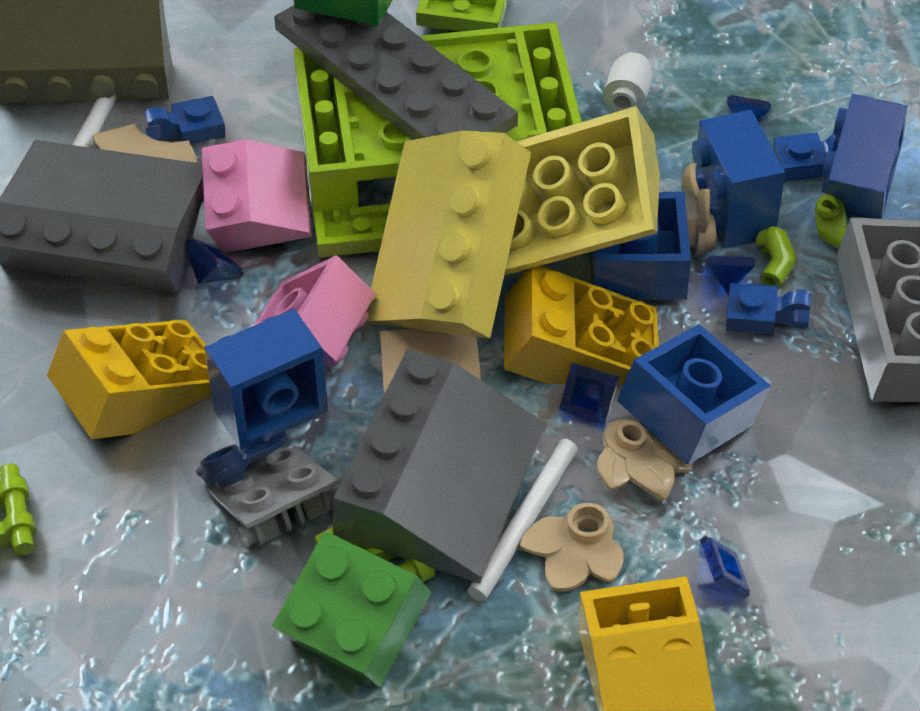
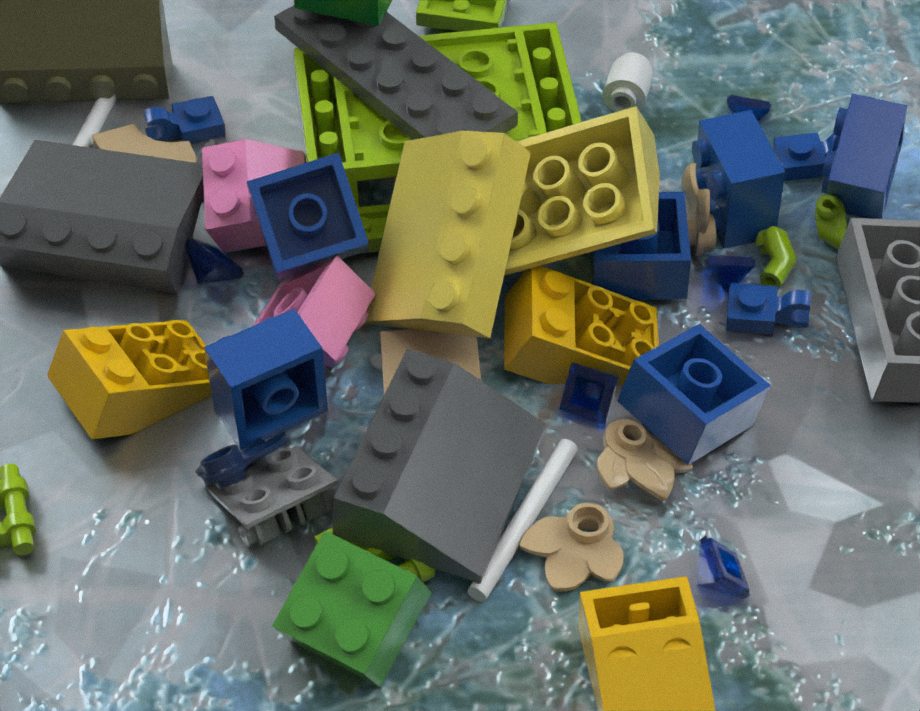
(307, 215): none -> blue brick

